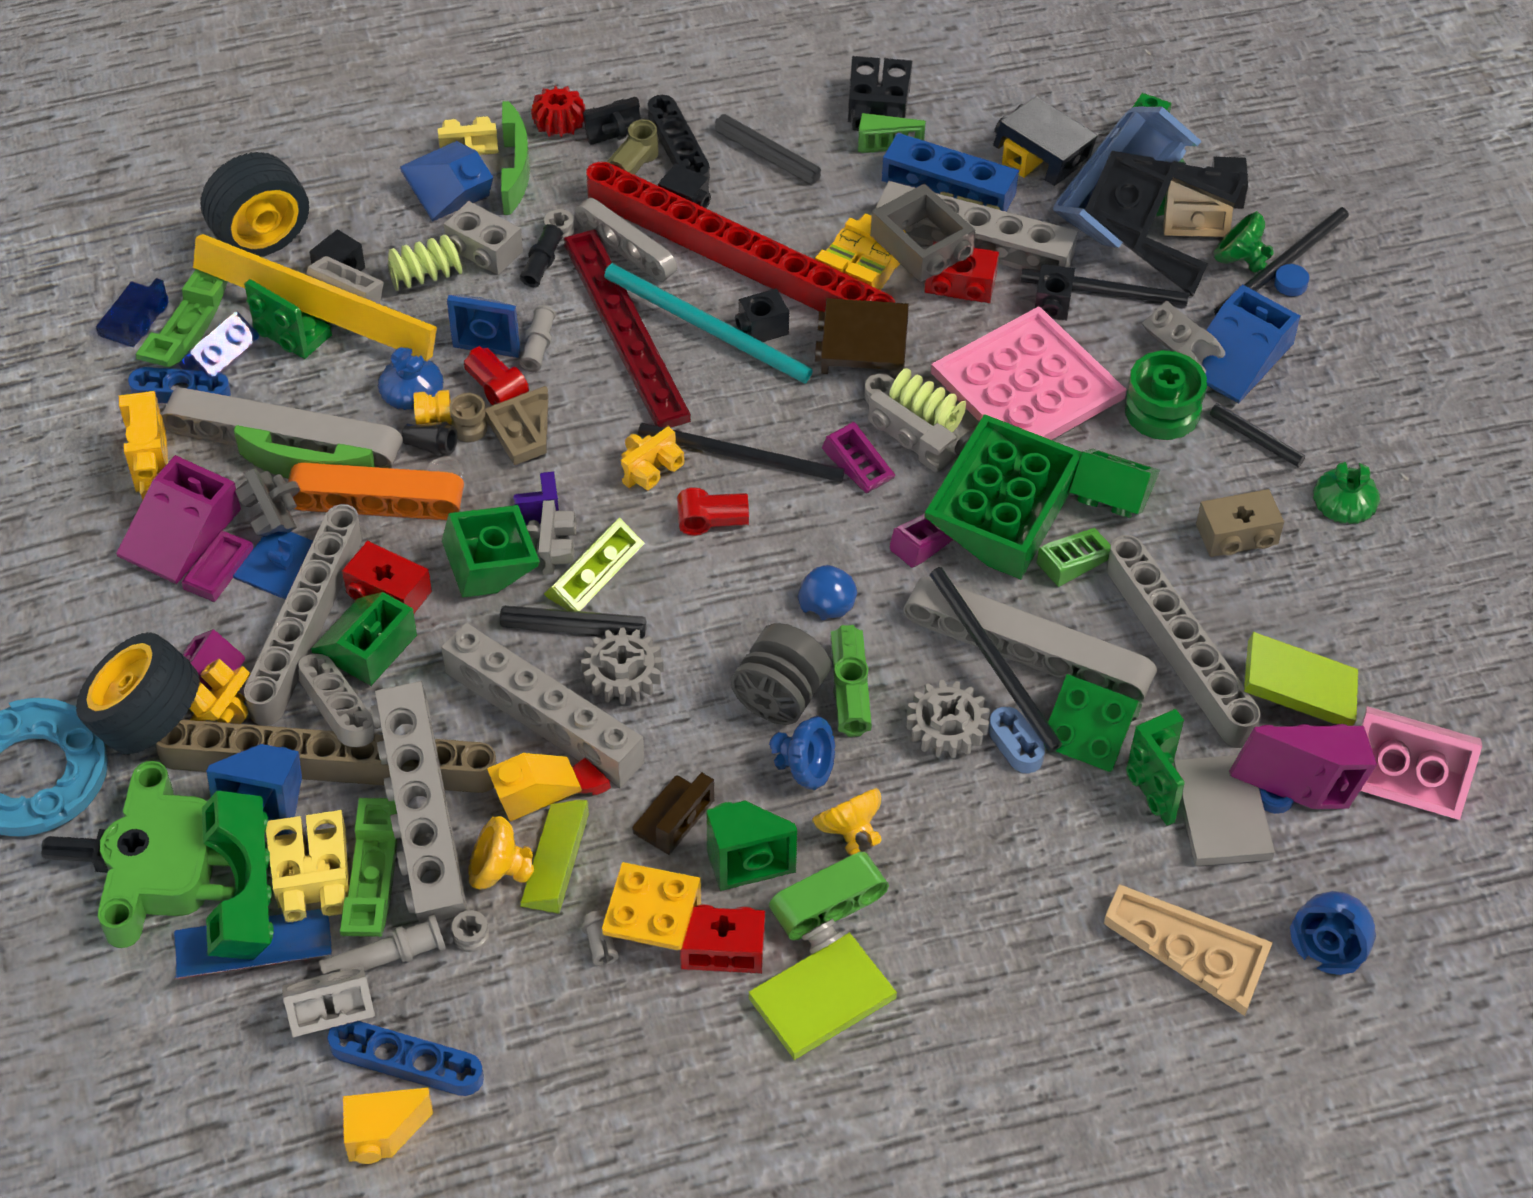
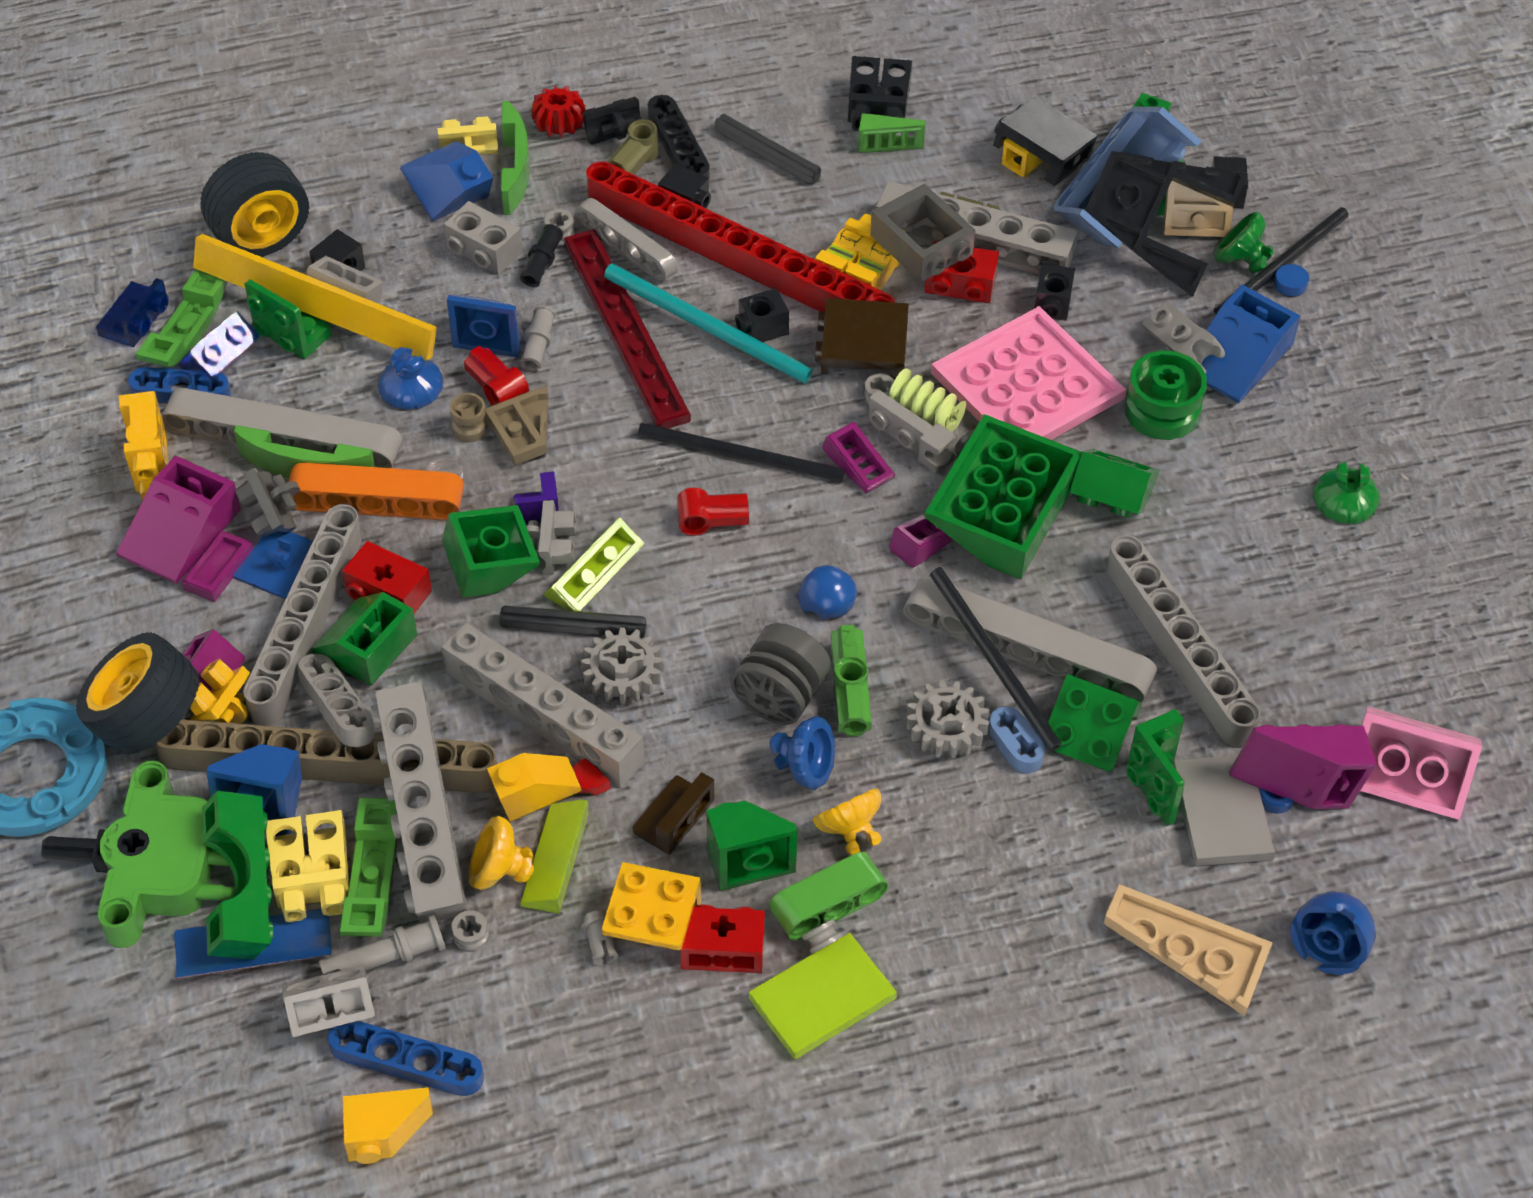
(423, 261): yellowish green piece -> none
(432, 409): yellow wheel -> none
(432, 437): black cone -> none
(648, 454): yellow hips -> none
(950, 171): blue brick -> none
(1063, 572): bright green slope -> none
(1116, 289): black piece -> none
(1239, 523): dark tan brick -> none
(1257, 435): black bar -> none
(1301, 680): lime tile -> none

